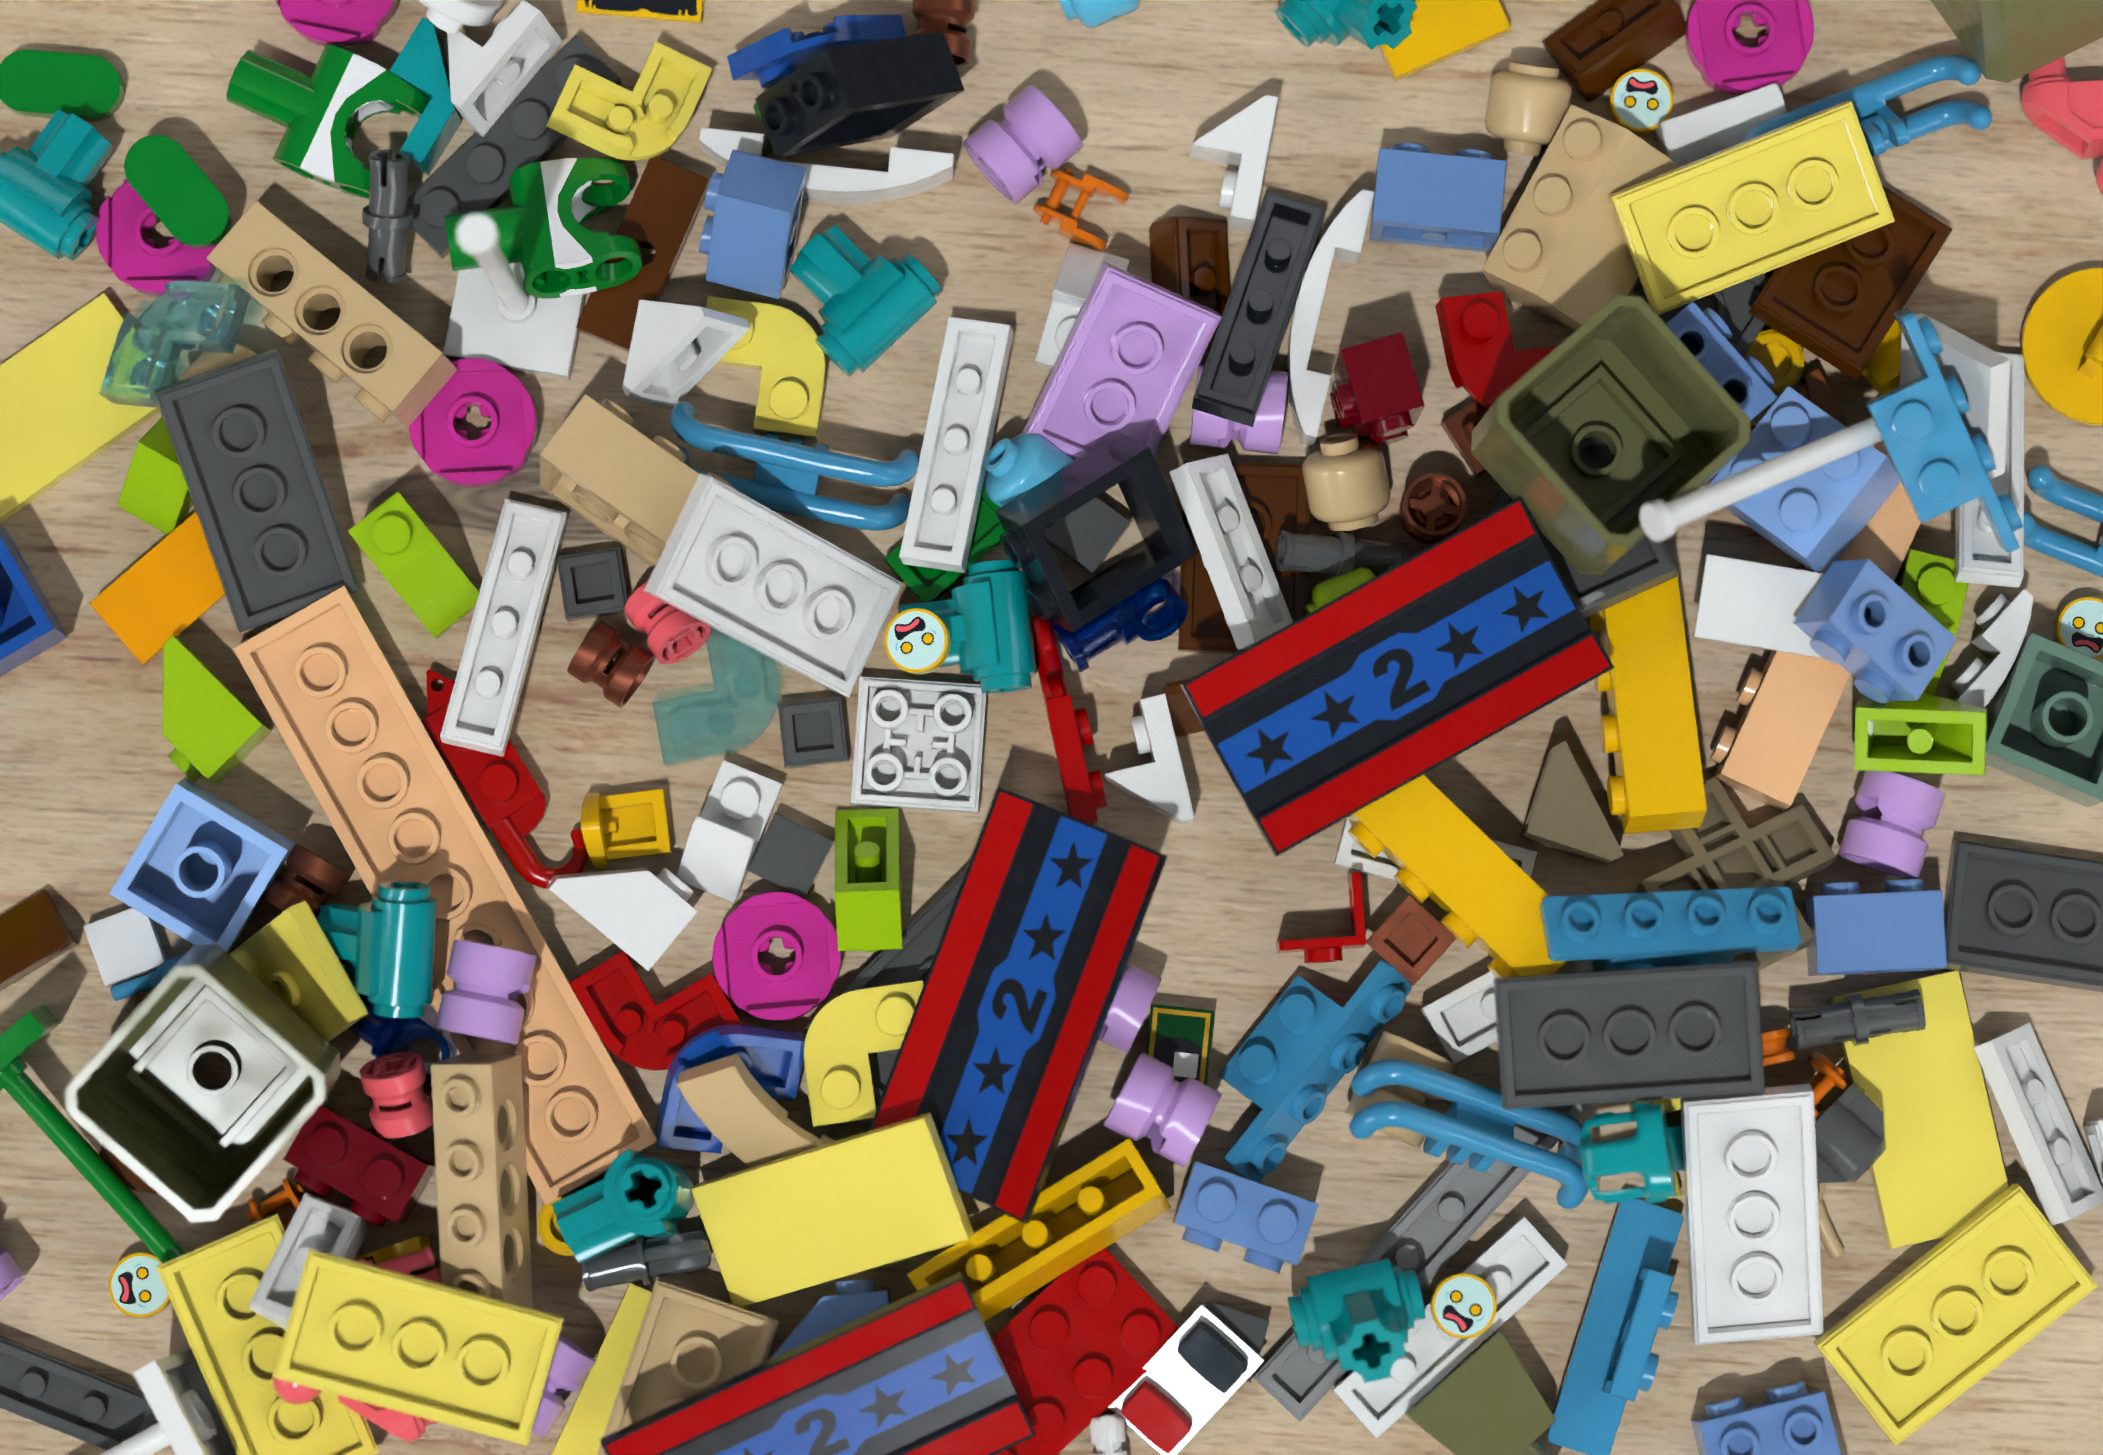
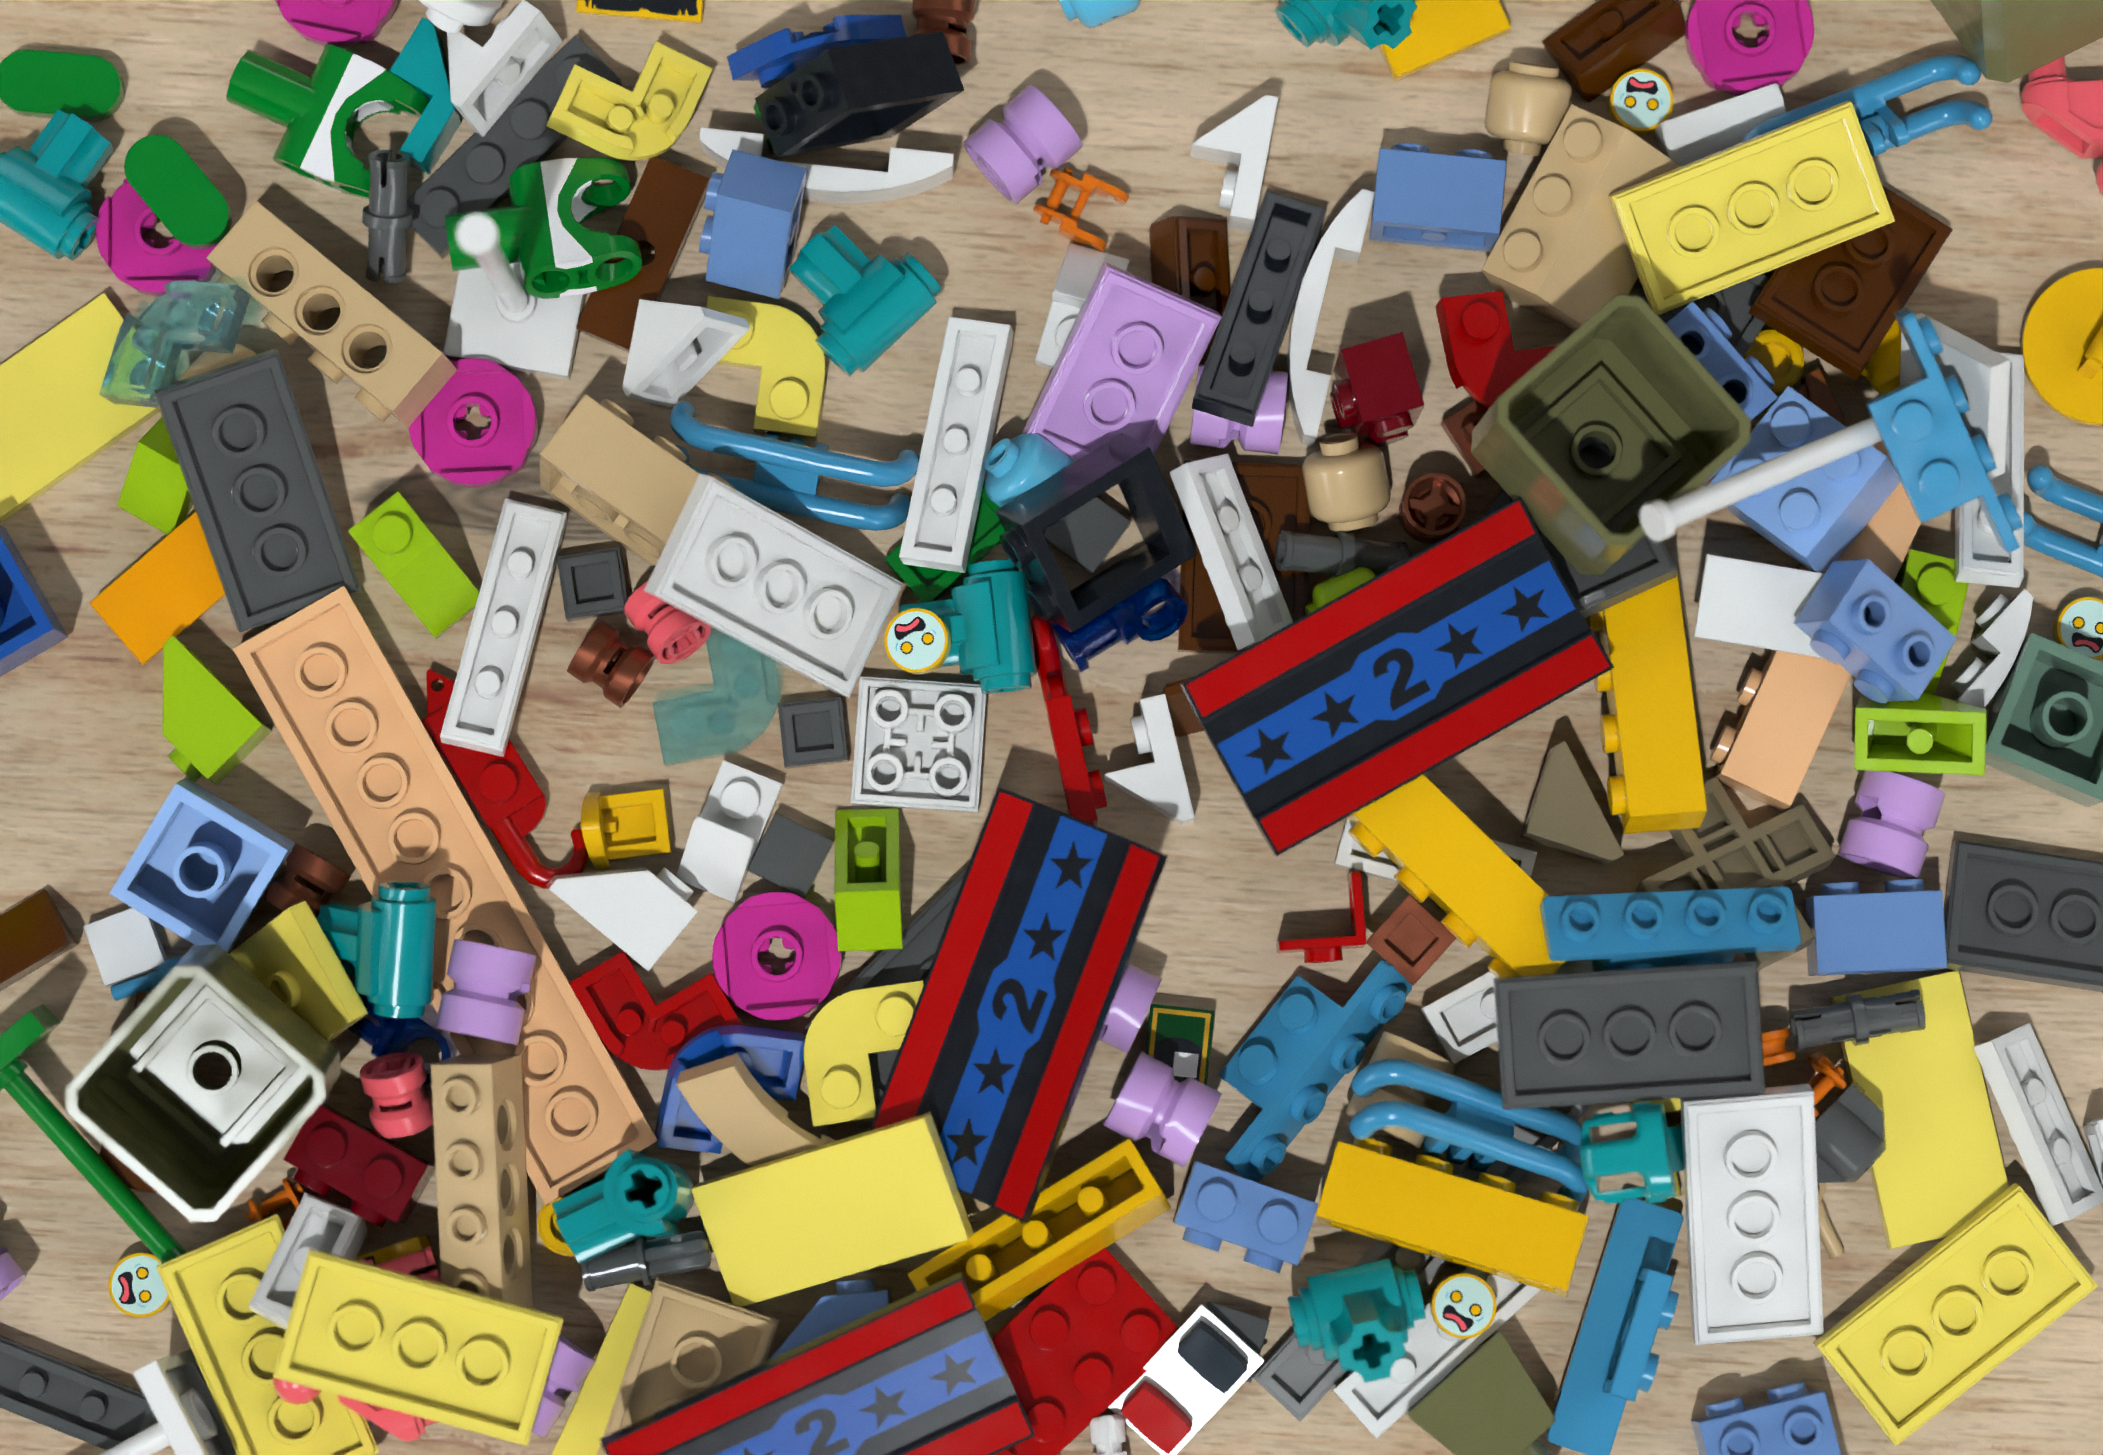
(1453, 1217): none -> yellow brick

